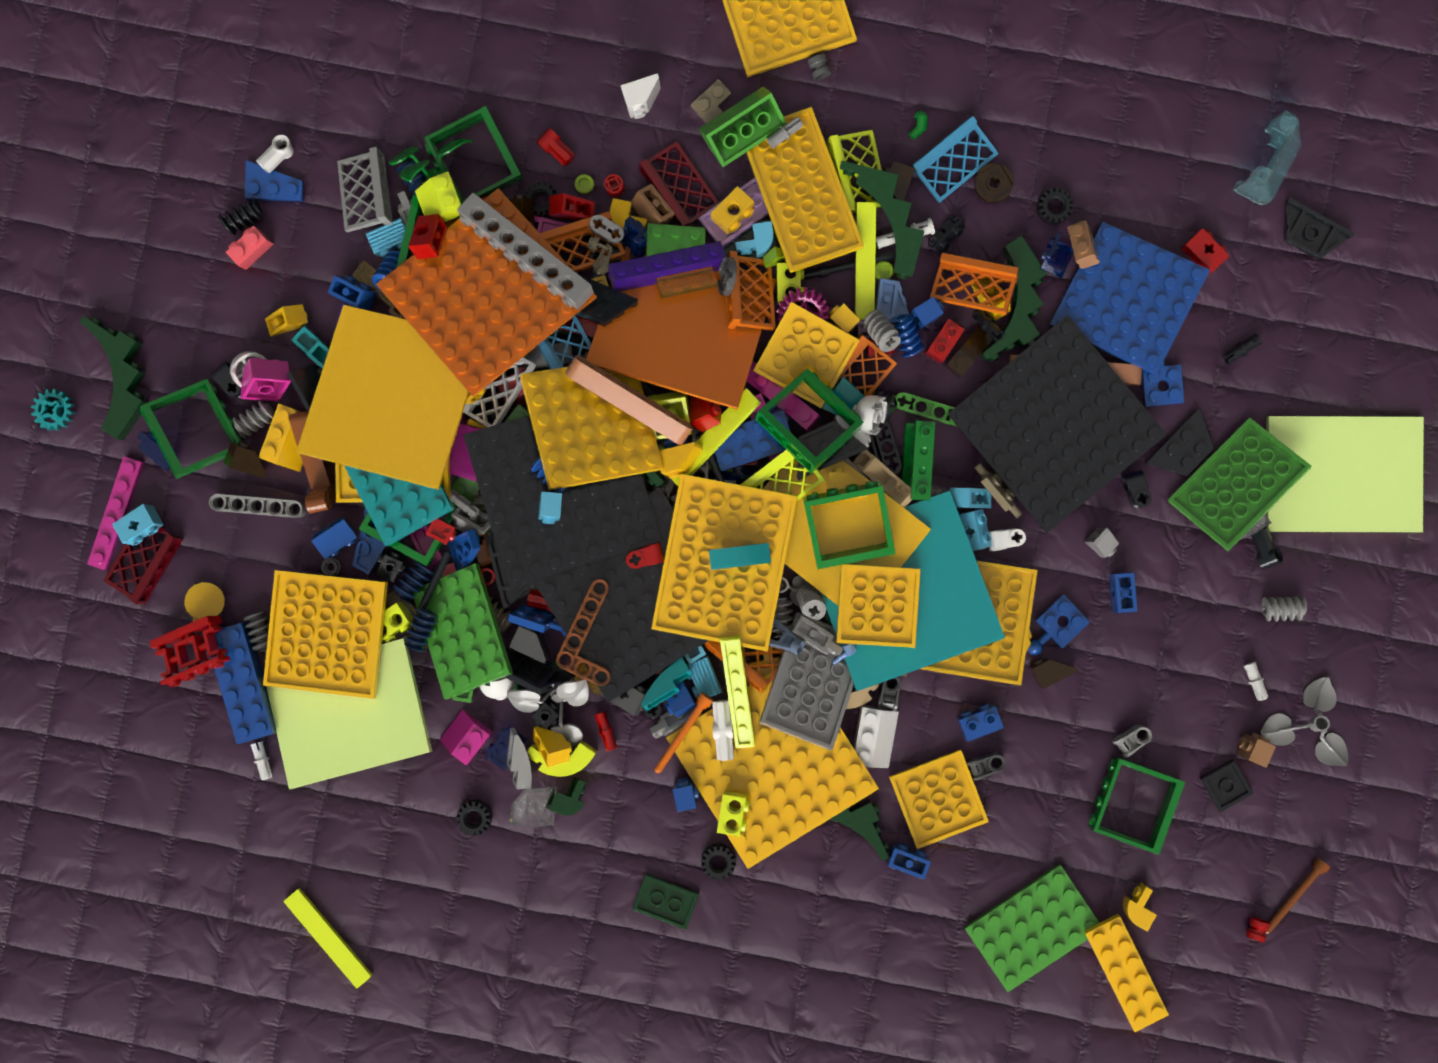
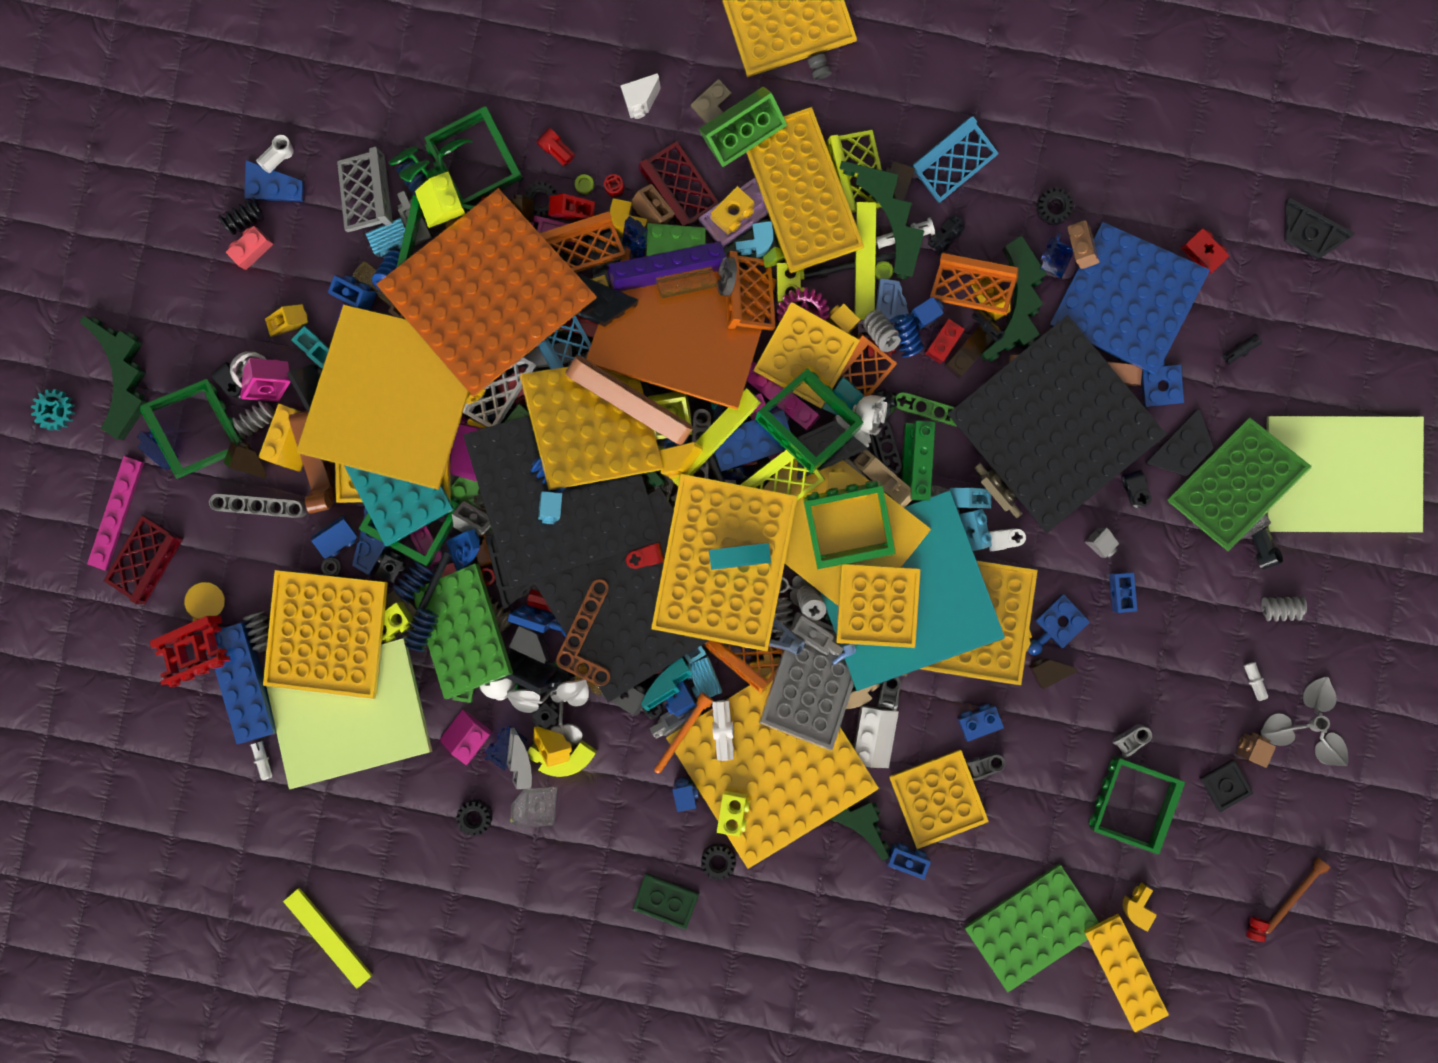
(138, 524): medium azure brick -> none
(428, 236): red brick -> none
(441, 531): red bracket -> none
(464, 504): light grey axle -> none
(475, 207): light grey brick -> none
(567, 803): dark green brick -> none
(601, 264): dark tan piece -> none
(603, 233): light grey beam -> none
(605, 731): red pin -> none
(704, 414): red slope -> none
(737, 691): neon yellow tile -> none
(784, 132): light grey axle -> none
(921, 125): green arm -> none
(994, 172): dark brown plate -> none
(1266, 181): clear light blue windscreen -> none

